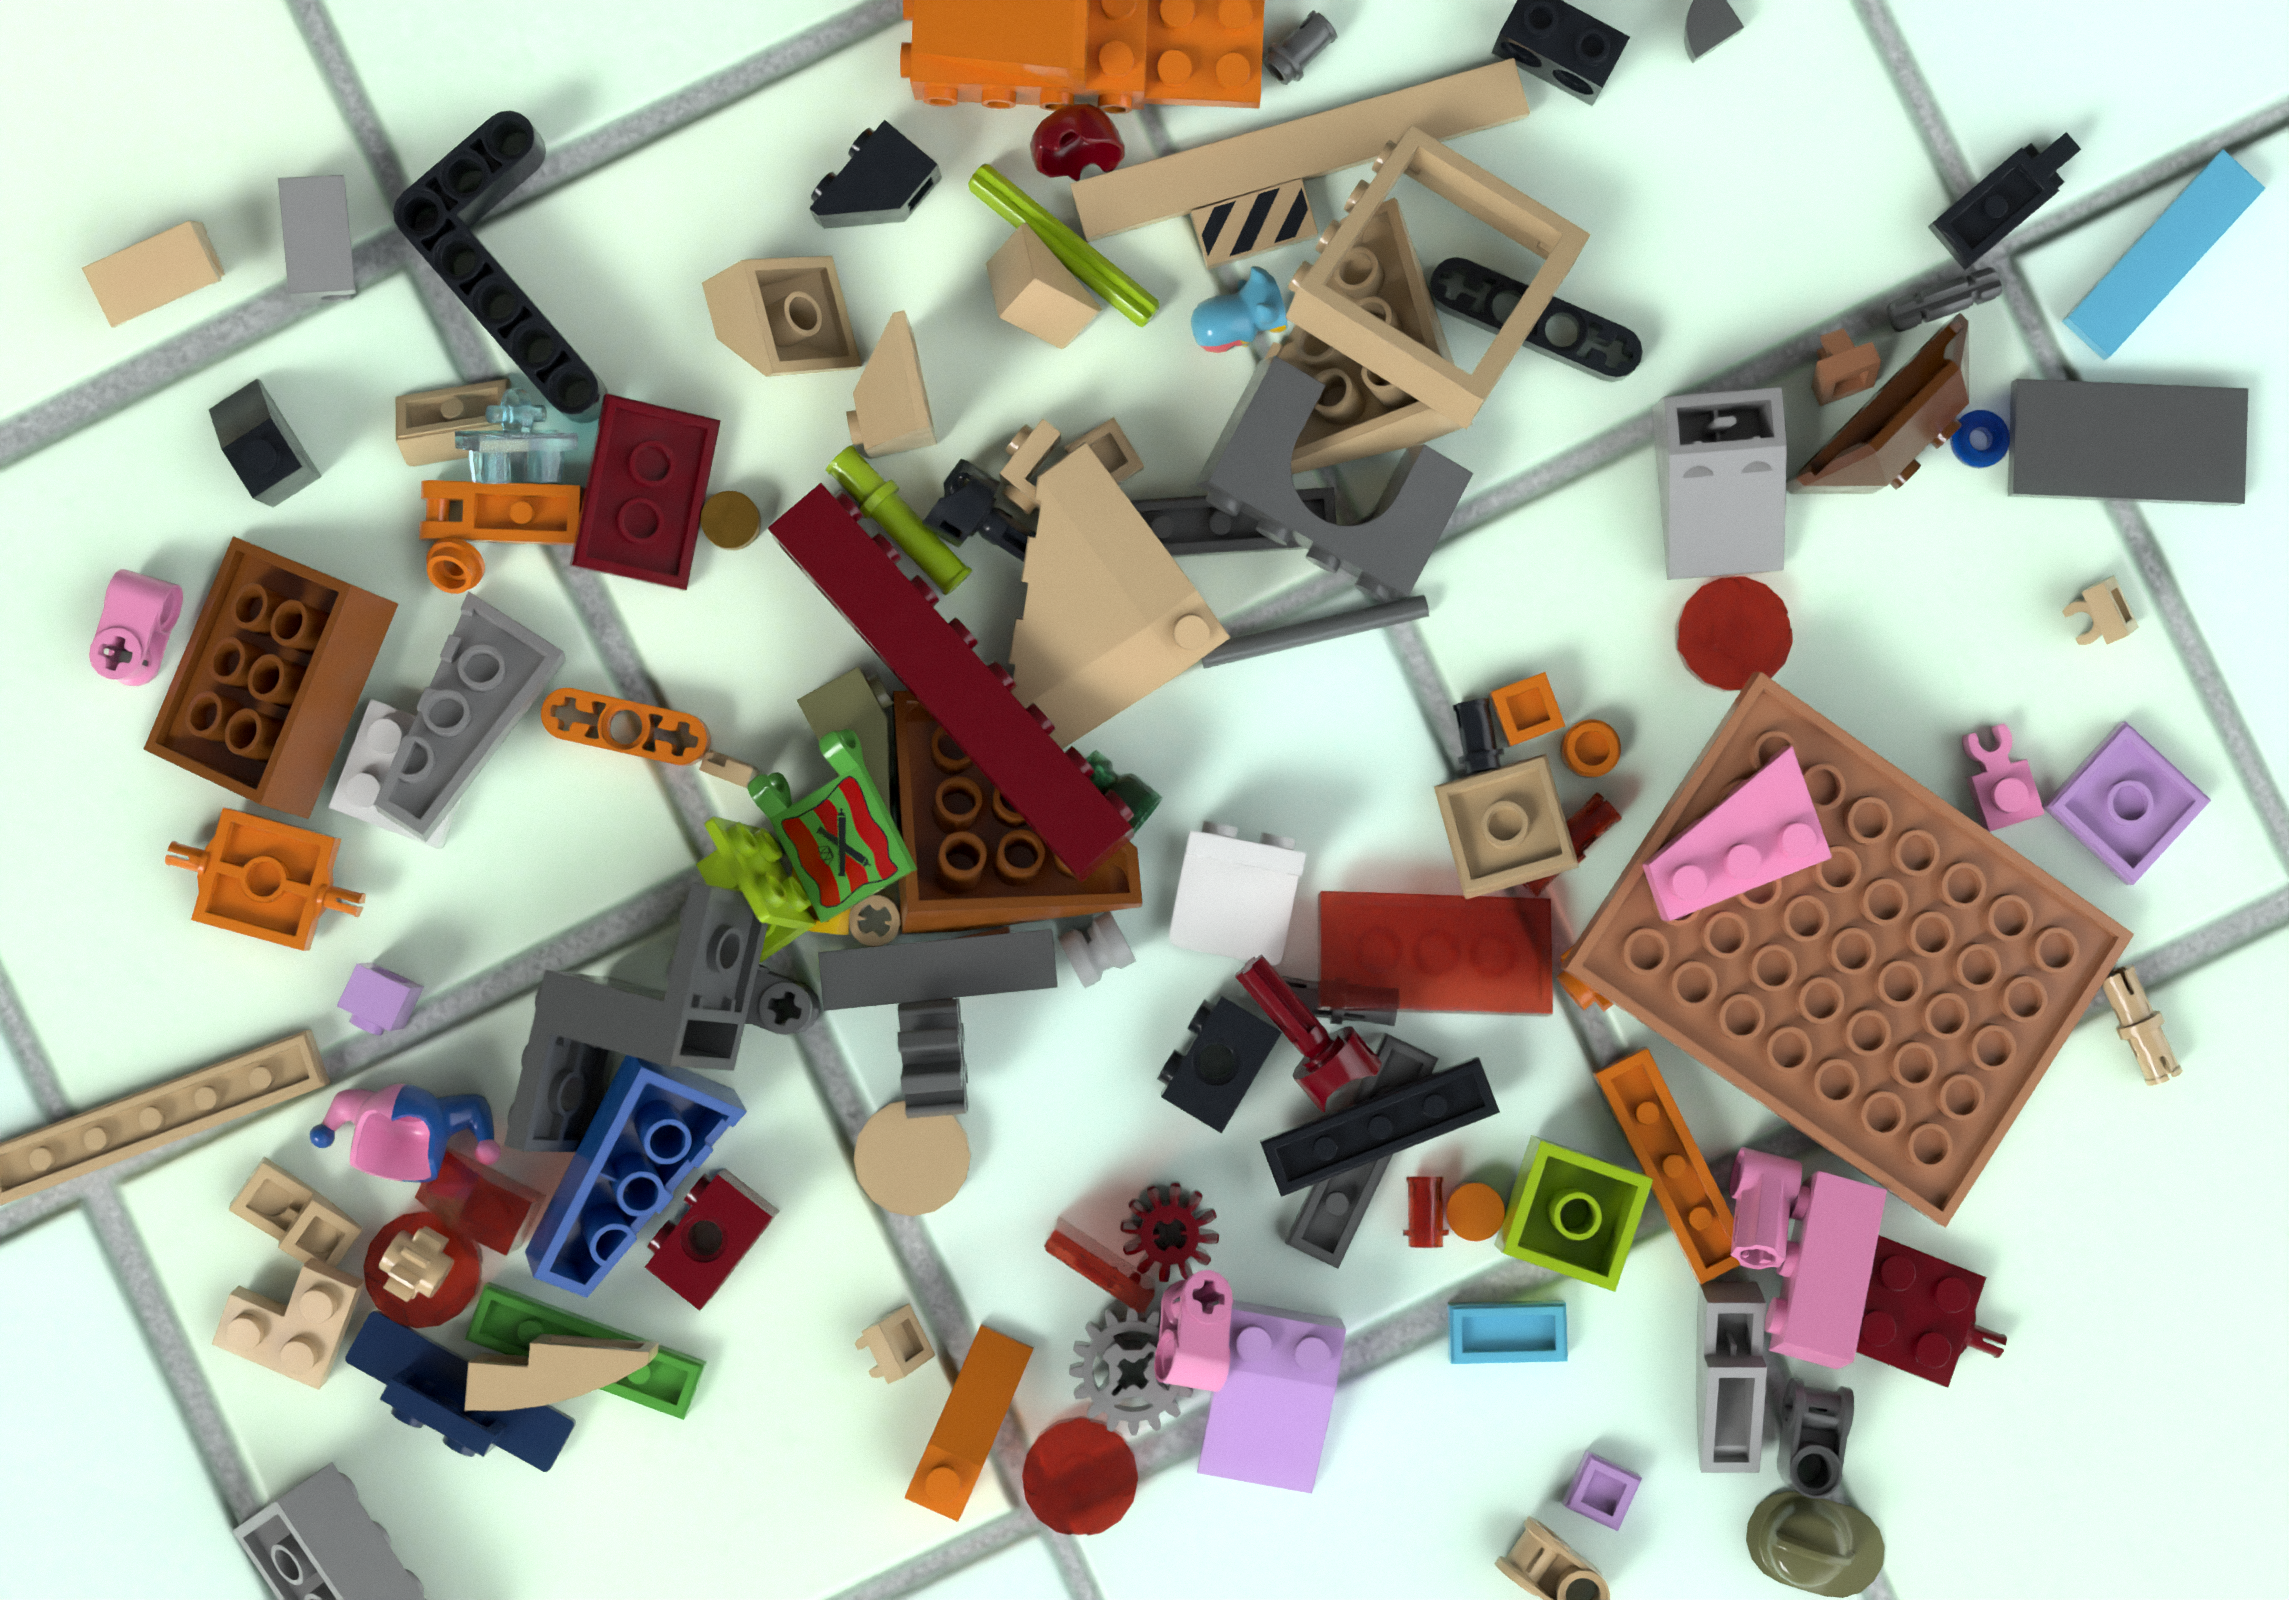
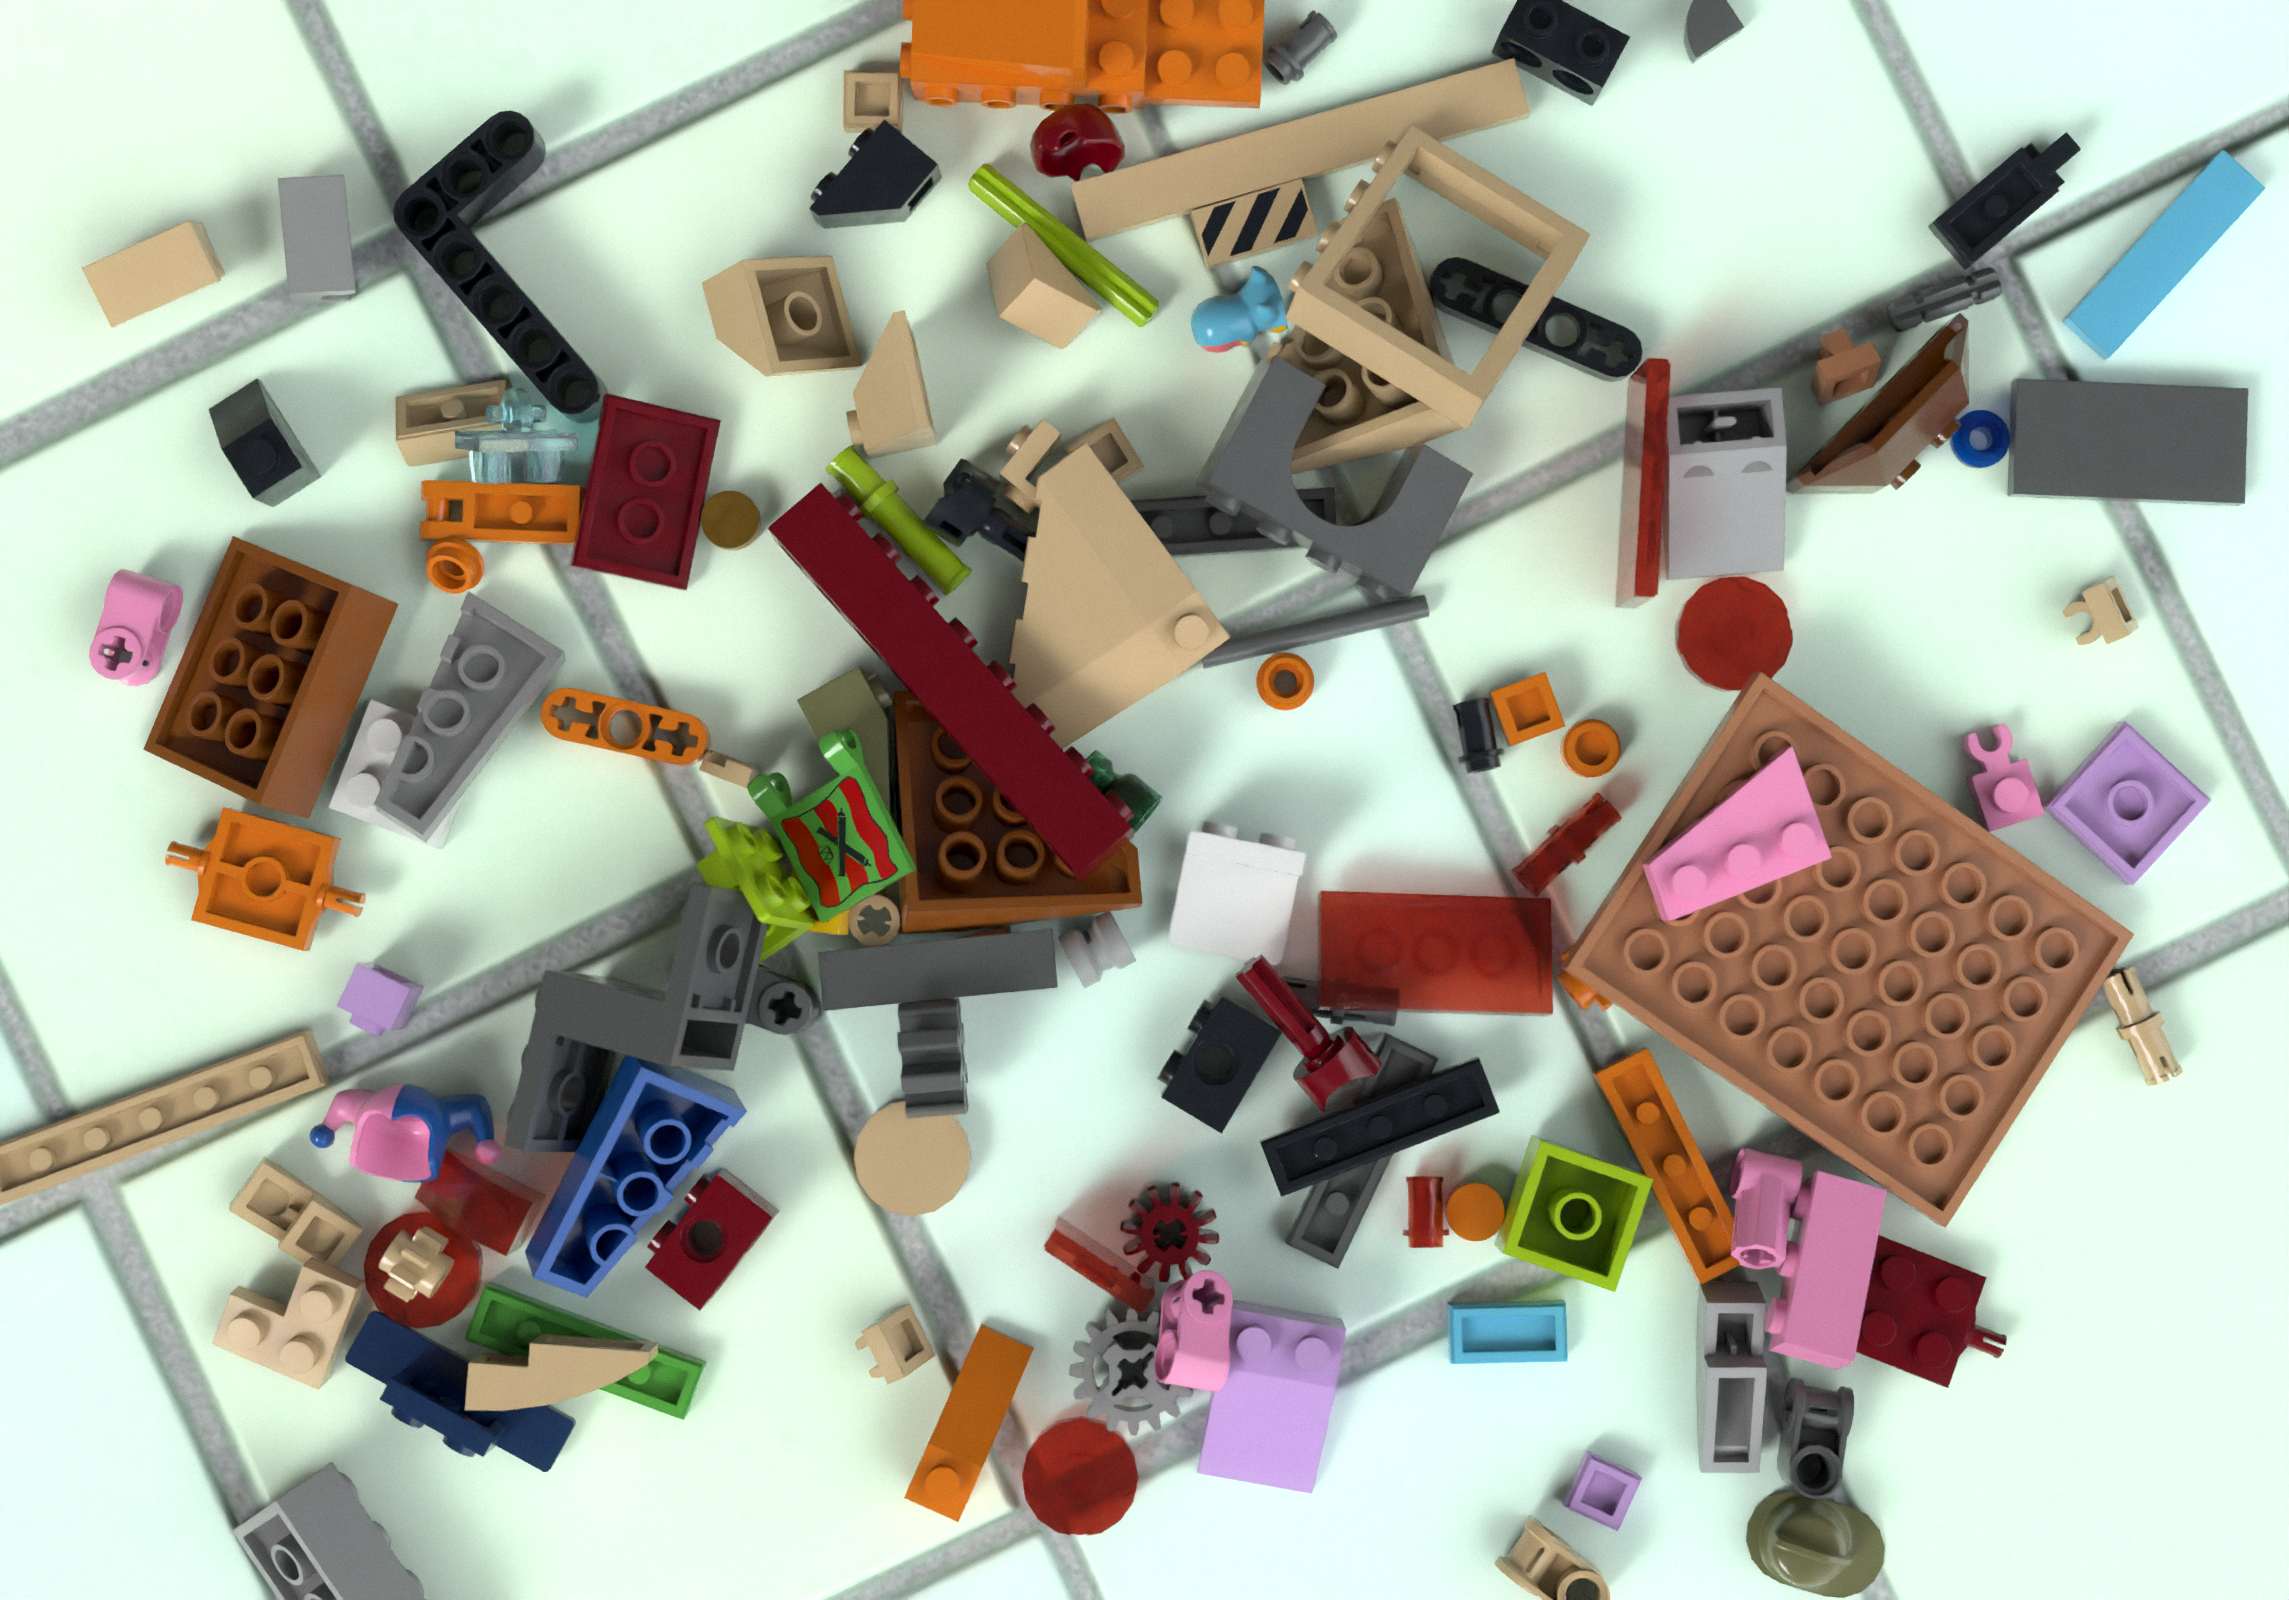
(871, 98): none -> tan tile
(1298, 668): none -> orange plate
(1506, 826): tan tile -> none
(1643, 484): none -> clear red tile

